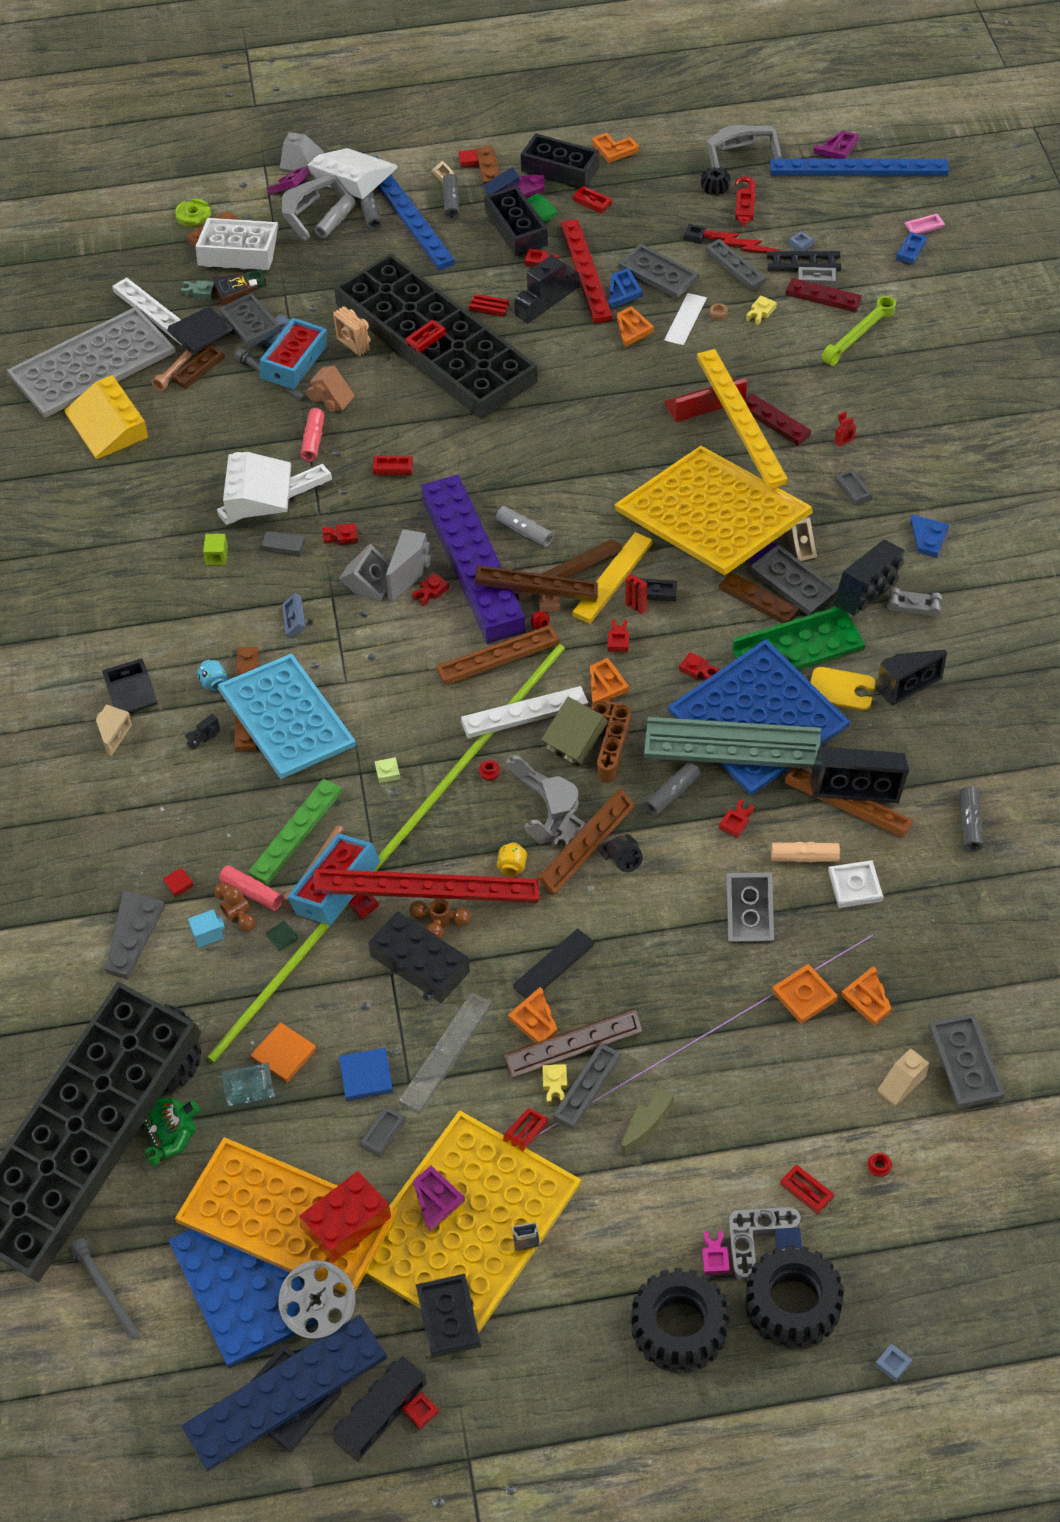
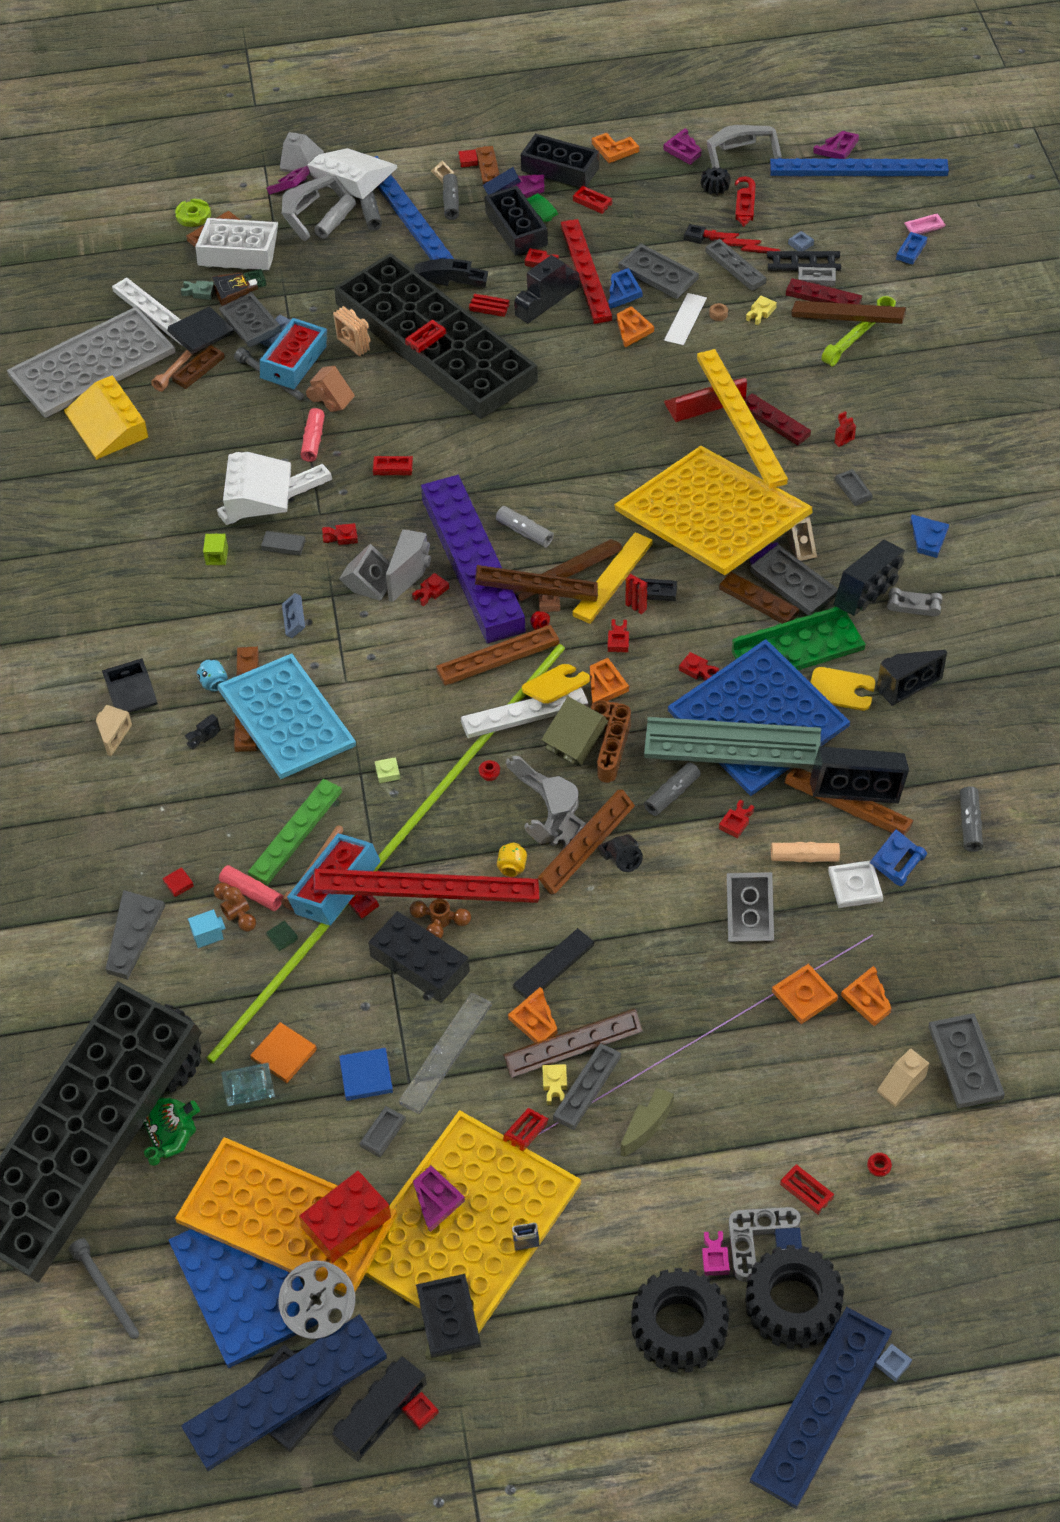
(457, 270): none -> black slope
(554, 684): none -> yellow piece
(683, 147): none -> magenta wing
(820, 1408): none -> dark blue plate
(849, 312): none -> reddish brown tile
(891, 854): none -> blue plate

